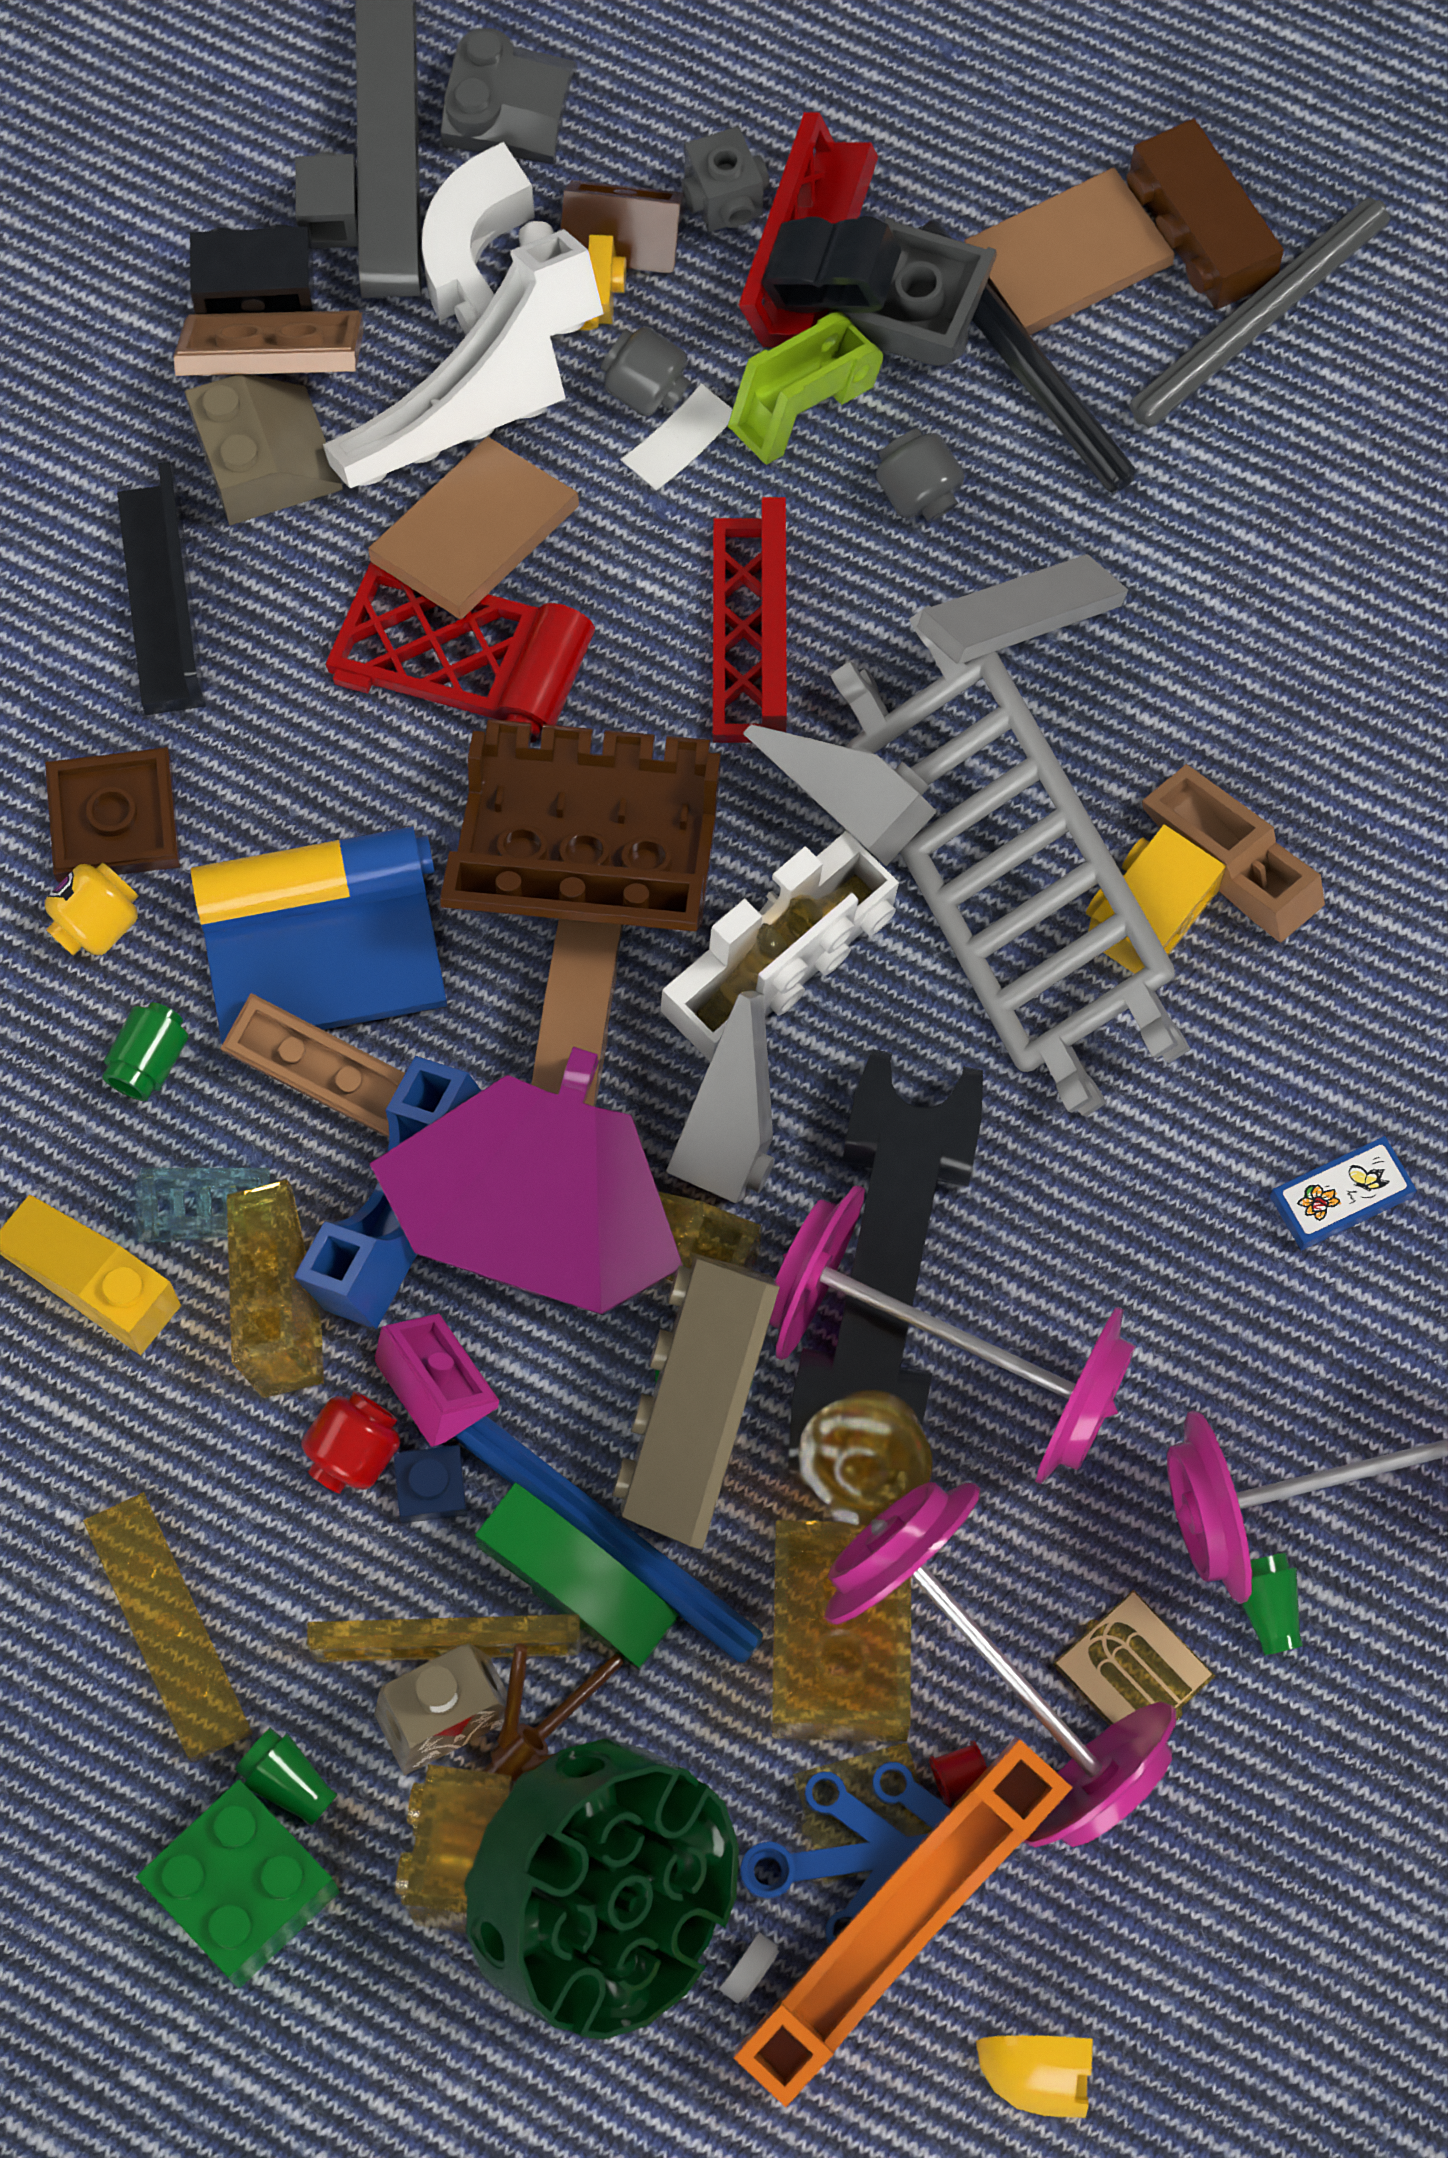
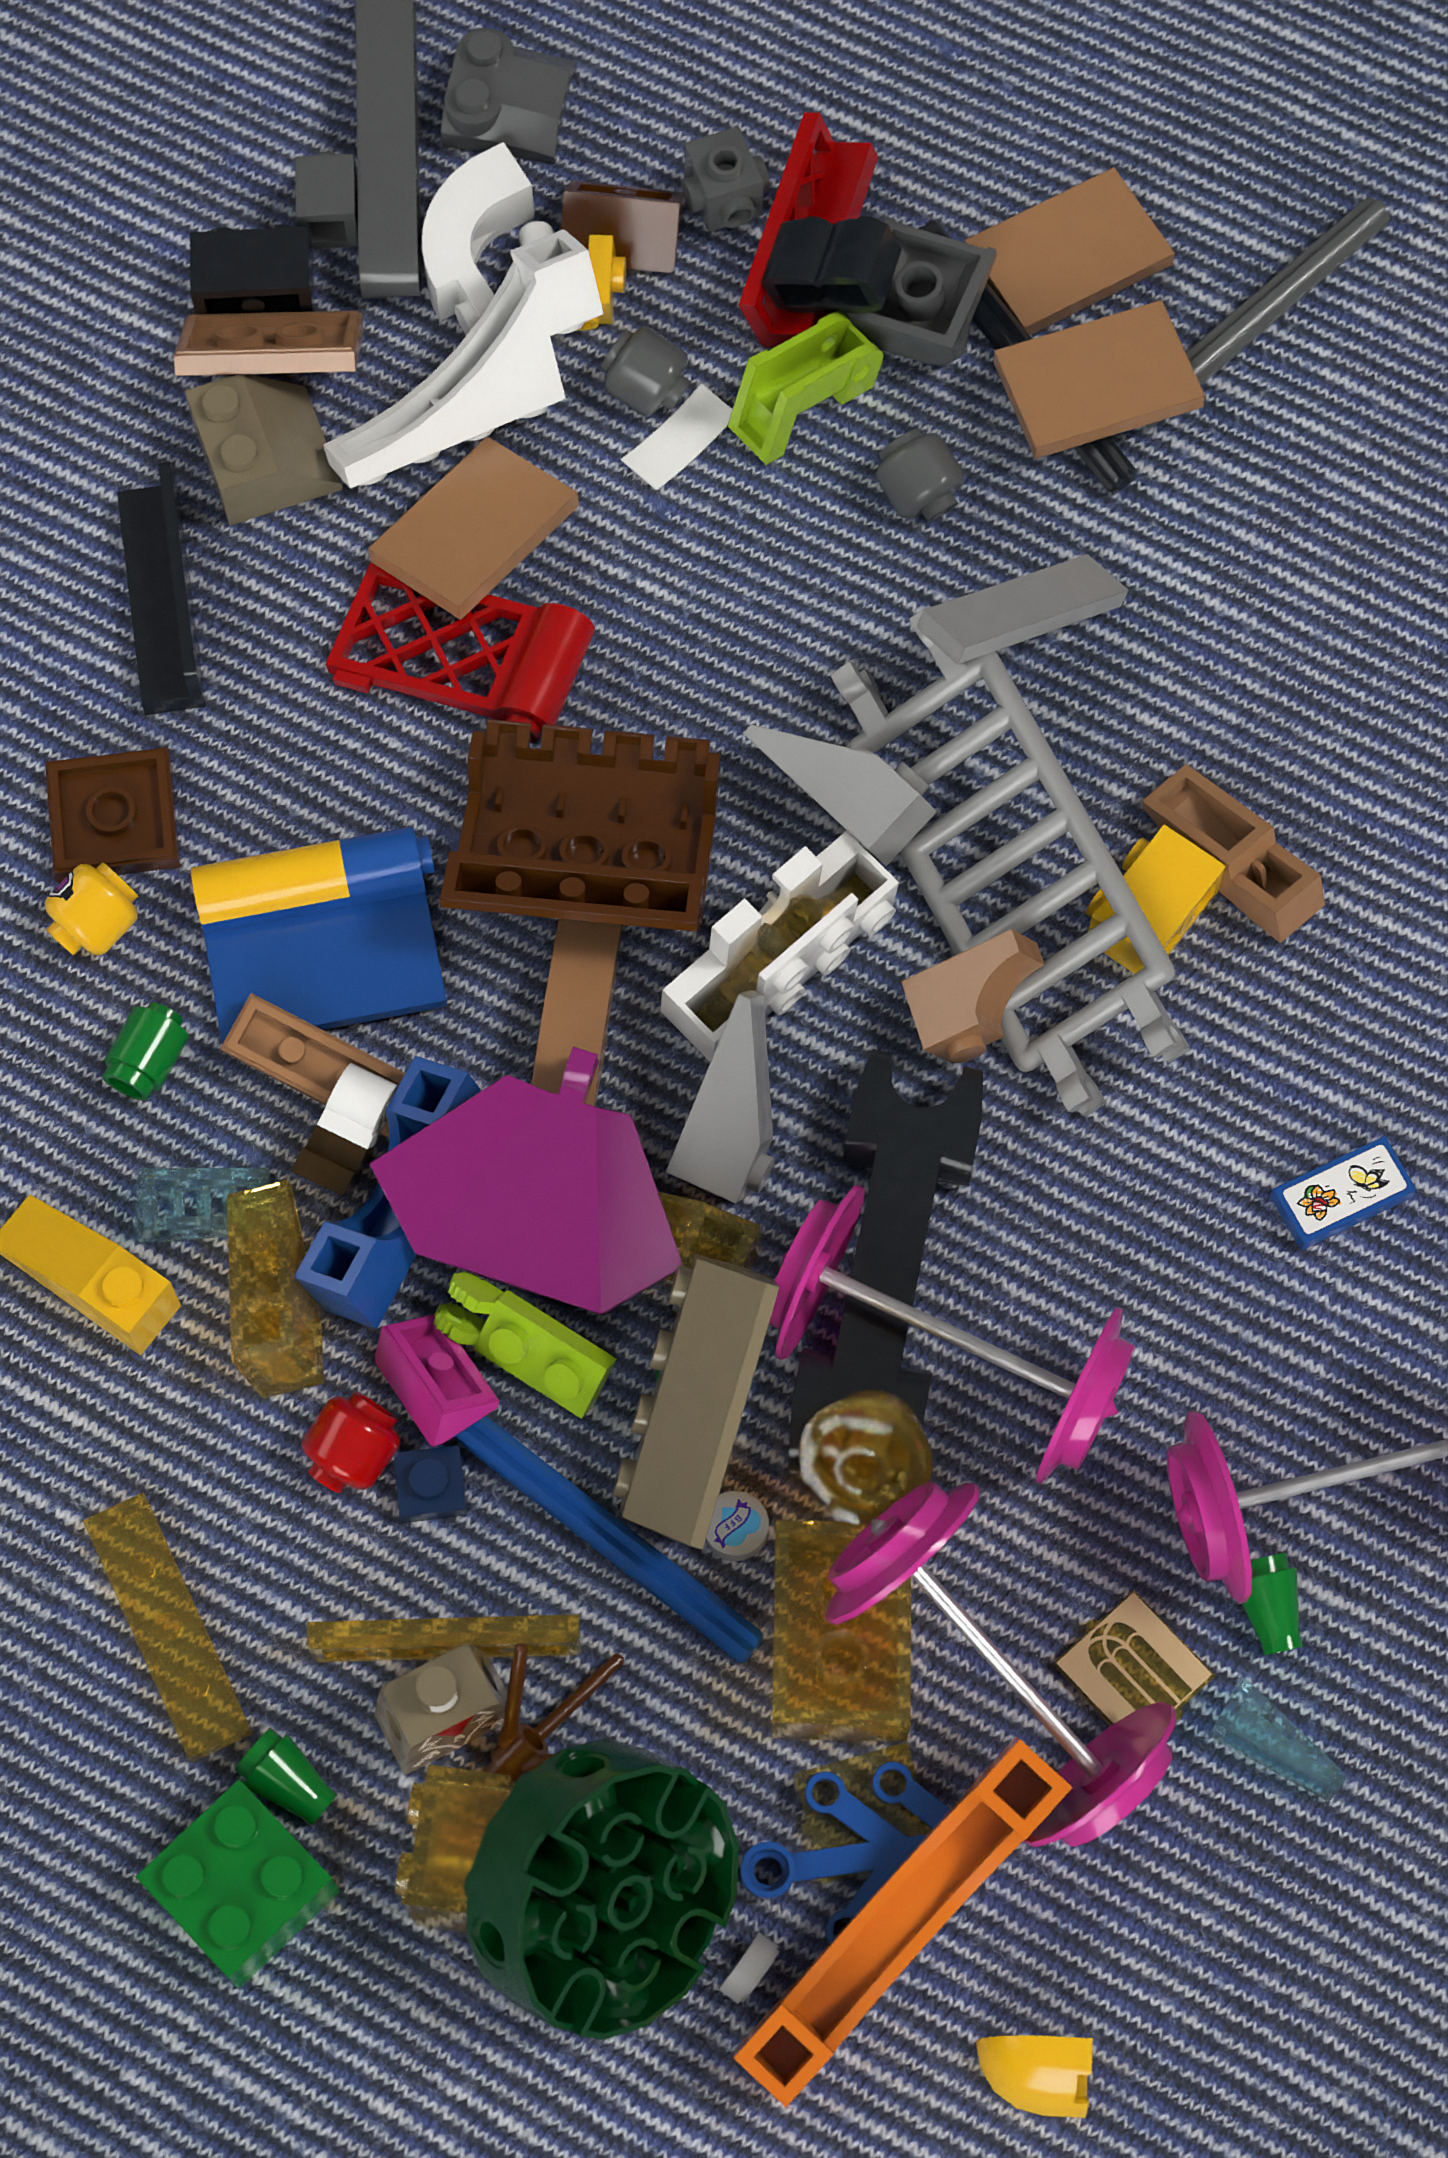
(346, 1131): none -> leg
(525, 1342): none -> lime hinge
(575, 1576): green slope -> none
(737, 1526): none -> light grey tile
(771, 614): red fence -> none
(957, 1772): red axle -> none
(964, 998): none -> medium nougat arch
(1098, 379): none -> medium nougat tile
(1204, 214): reddish brown brick -> none
(1268, 1737): none -> clear light blue slope

